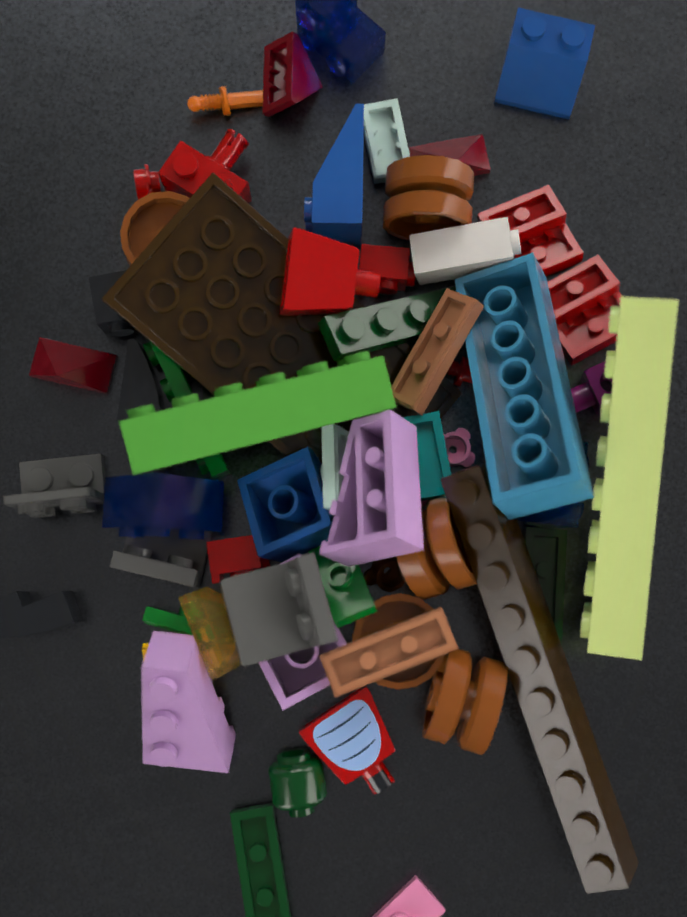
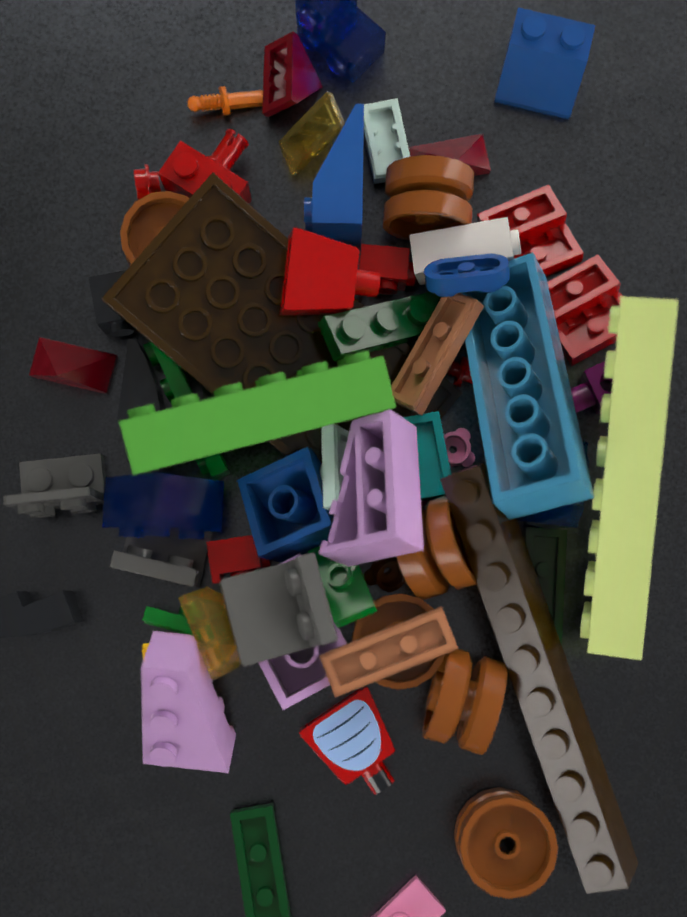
(297, 782): dark green head -> none
(312, 133): none -> clear yellow slope
(467, 274): none -> blue plate
(523, 861): none -> dark orange wheel

